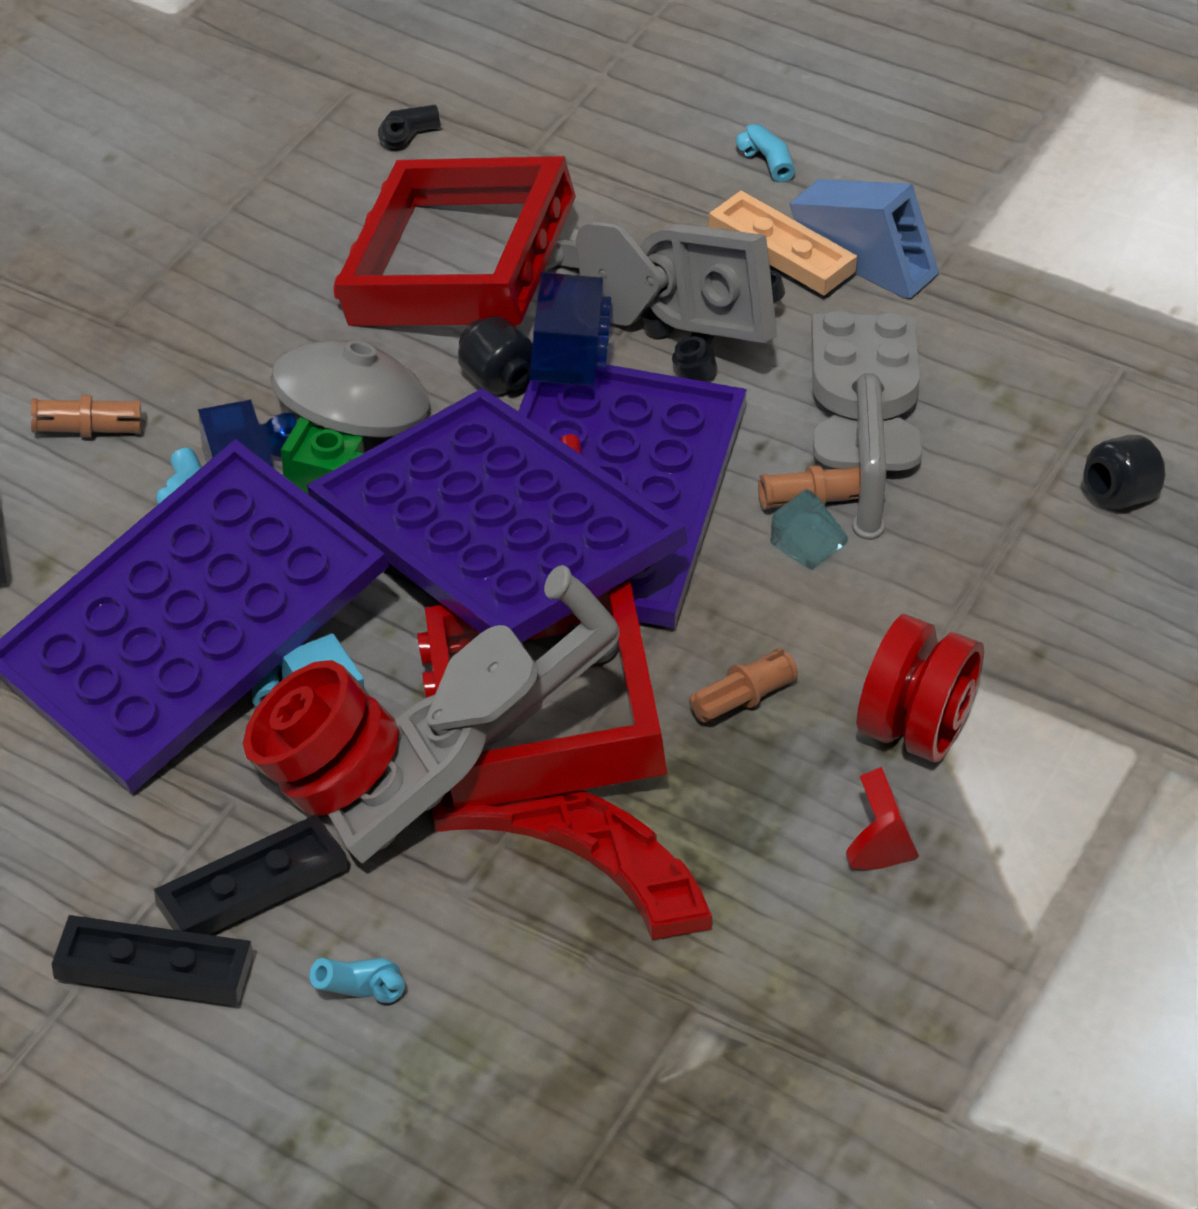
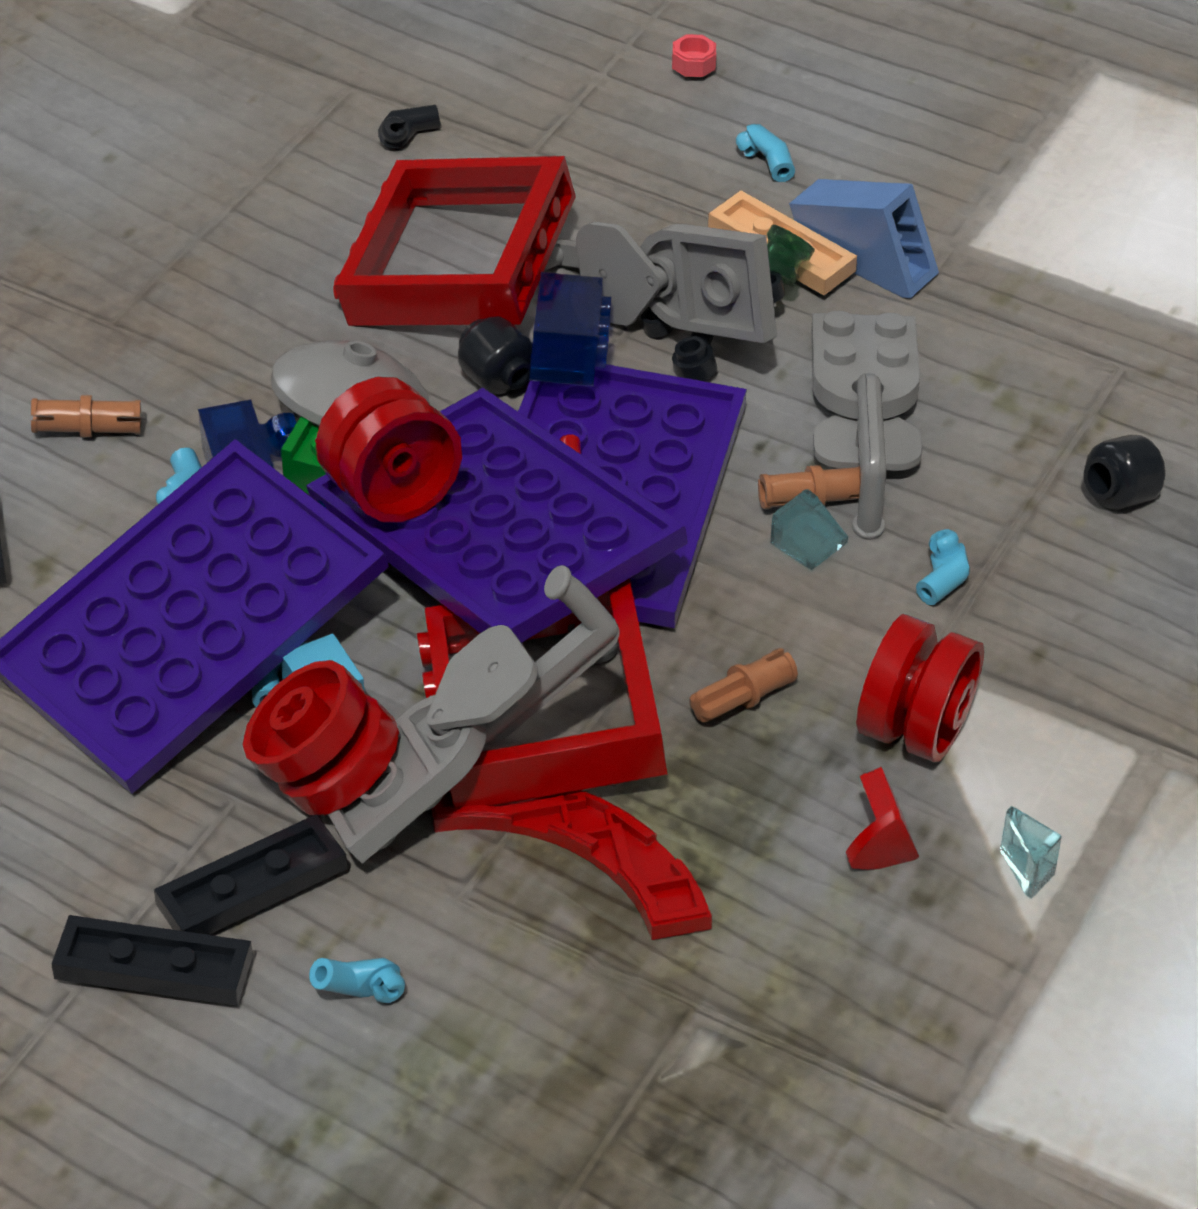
(388, 449): none -> red wheel
(694, 55): none -> coral tile
(787, 253): none -> clear green wheel
(949, 567): none -> medium azure arm
(1029, 850): none -> clear light blue slope

